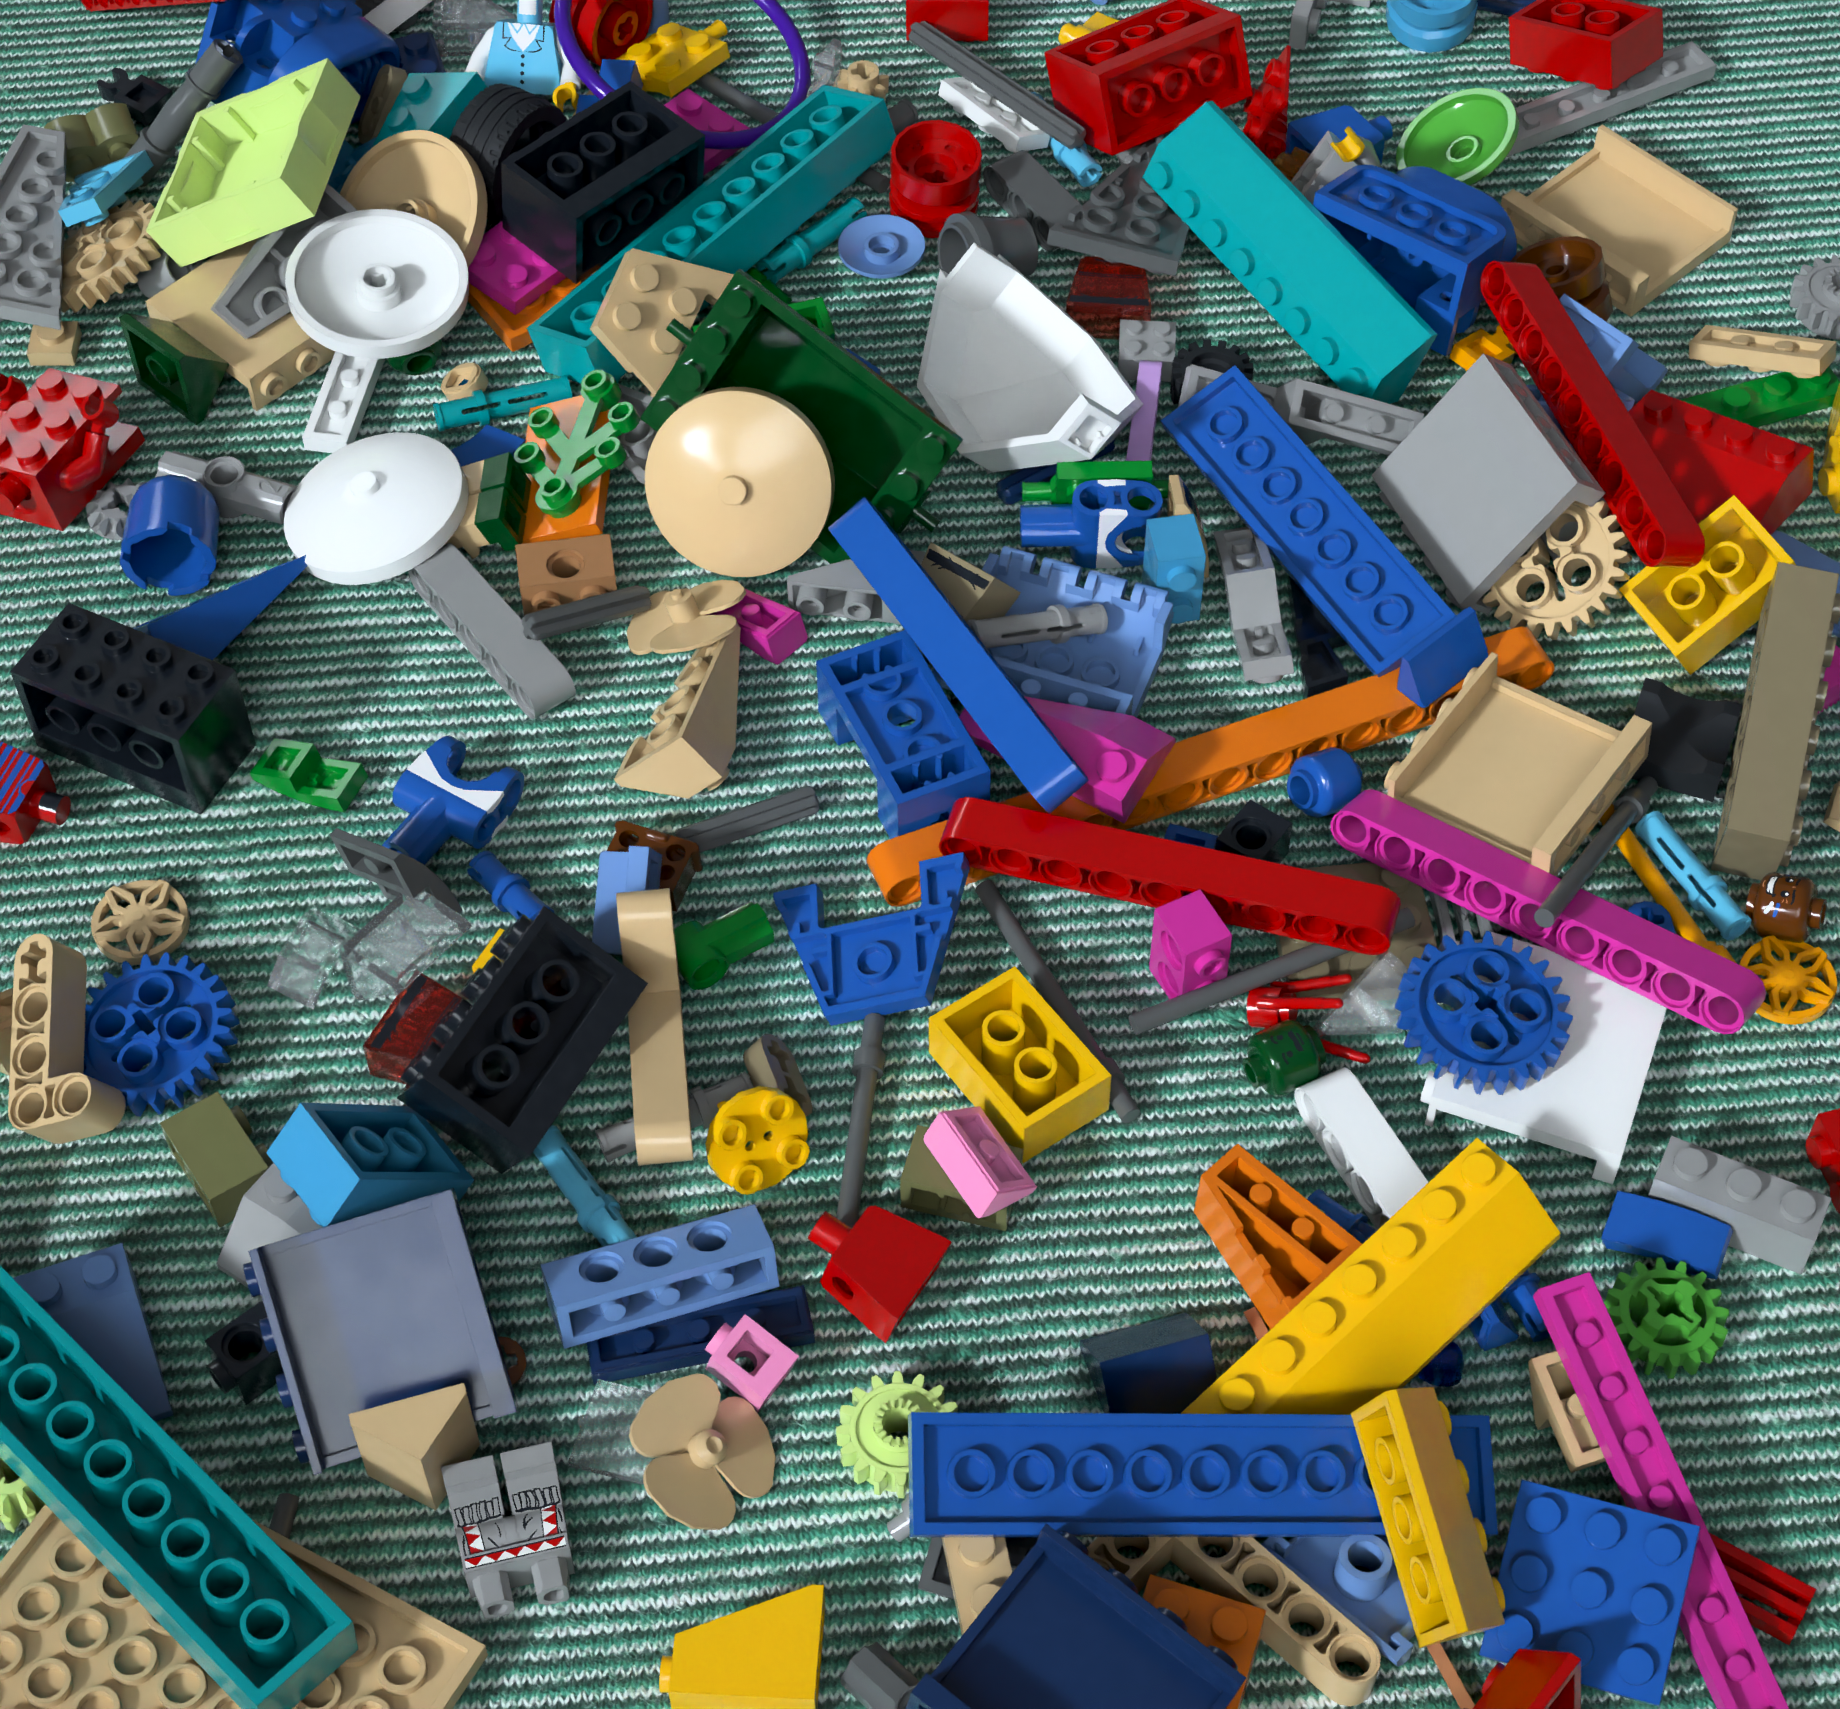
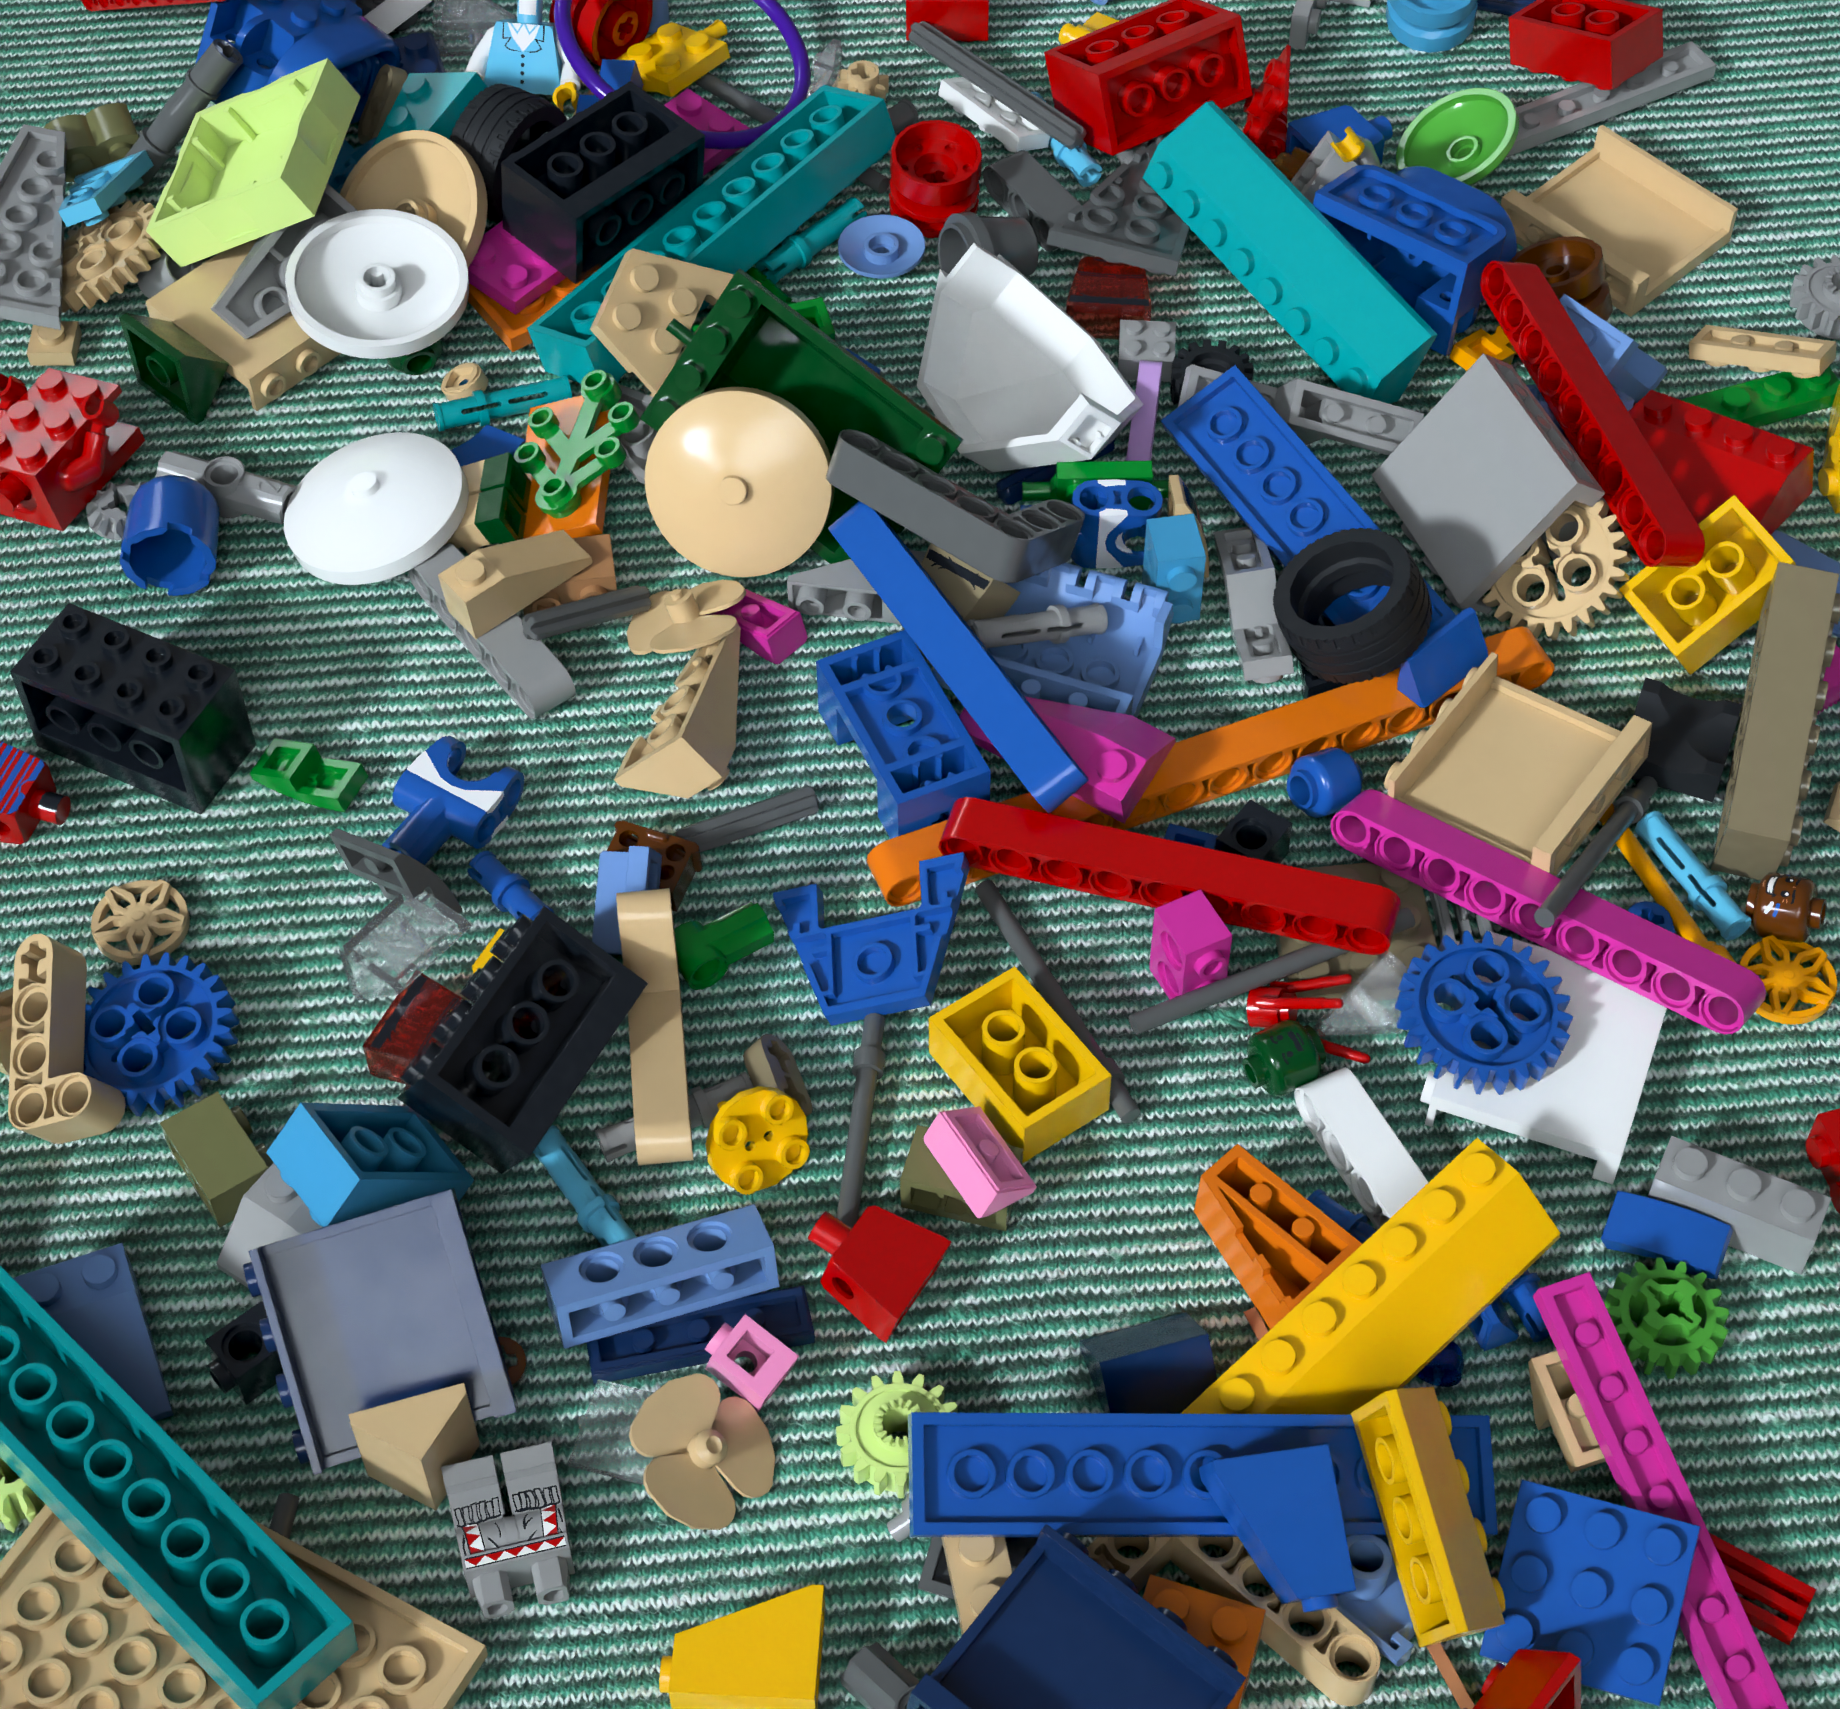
(142, 95): black plate -> none
(219, 618): blue wedge -> none
(311, 956): clear slope -> none
(341, 403): white plate -> none
(508, 577): none -> tan slope
(949, 516): none -> dark grey beam
(1288, 1521): none -> blue slope
(1375, 640): none -> black tyre

